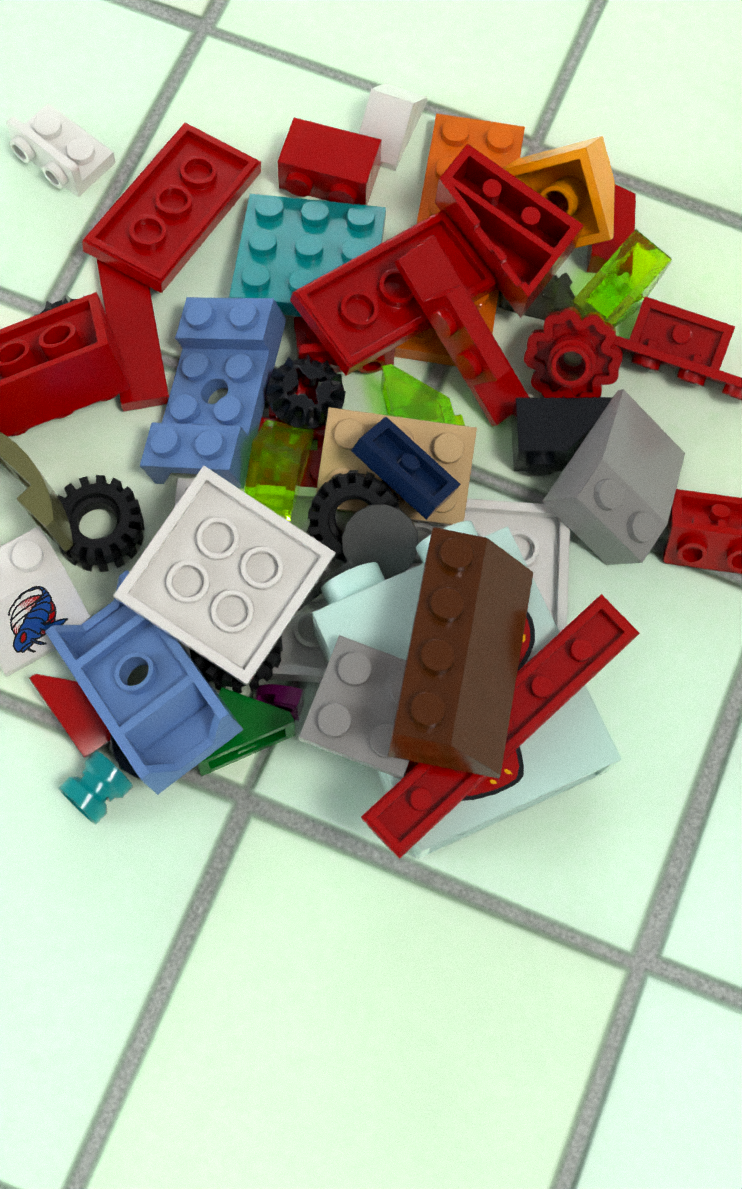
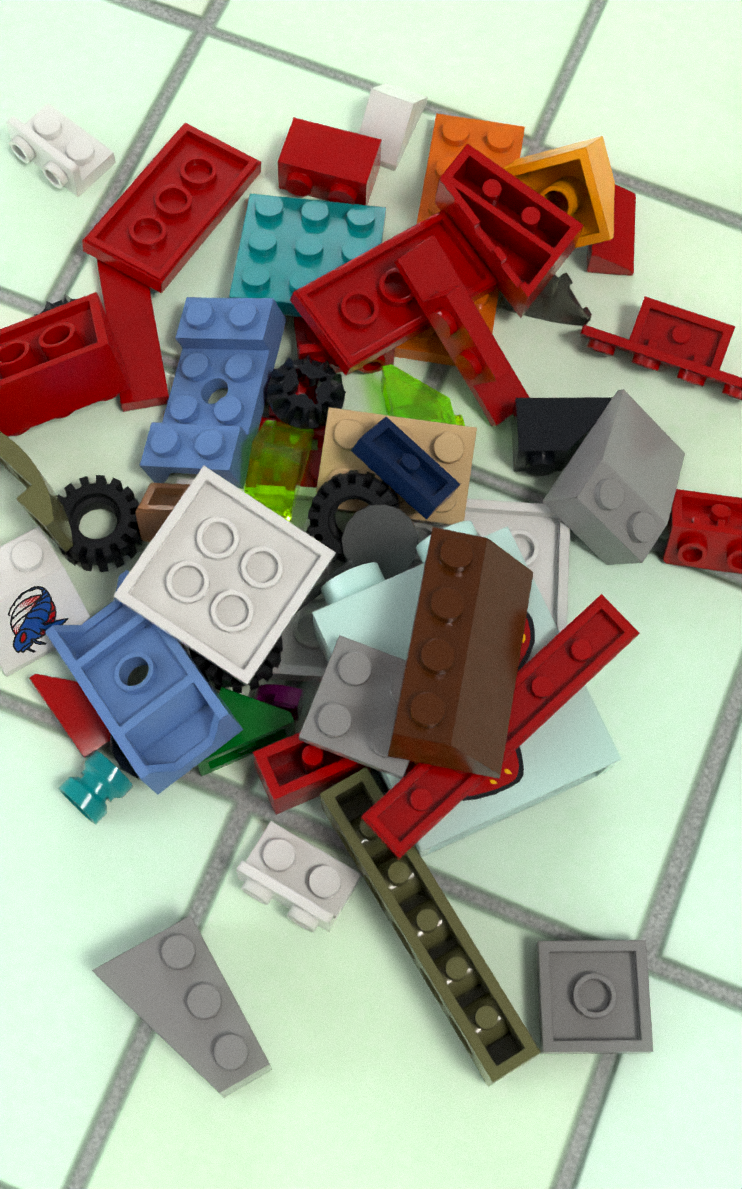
(156, 507): none -> medium nougat slope
(189, 1005): none -> light grey wedge
(298, 878): none -> white bracket
(299, 771): none -> red brick
(431, 935): none -> olive brick
(569, 332): red plant -> none
(594, 997): none -> light grey plate
(624, 280): clear neon green slope -> none

